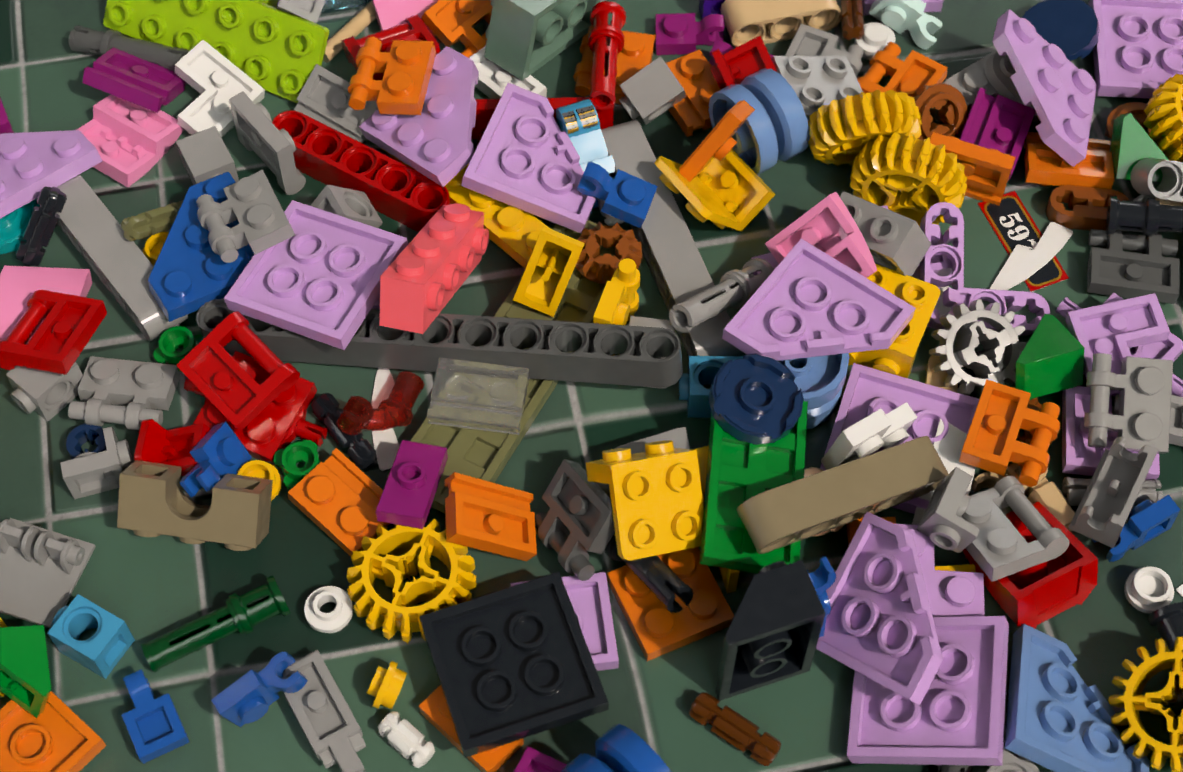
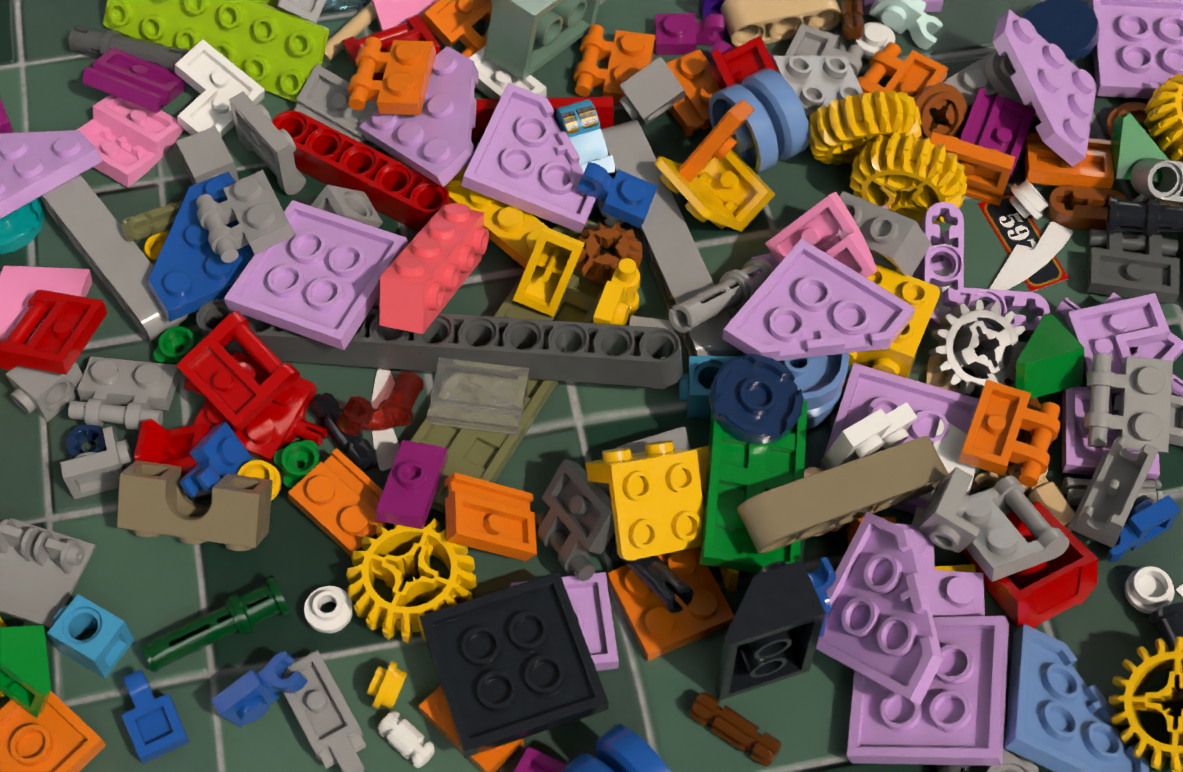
(41, 226): black axle -> none
(605, 52): red pin -> none
(1027, 200): none -> white plate

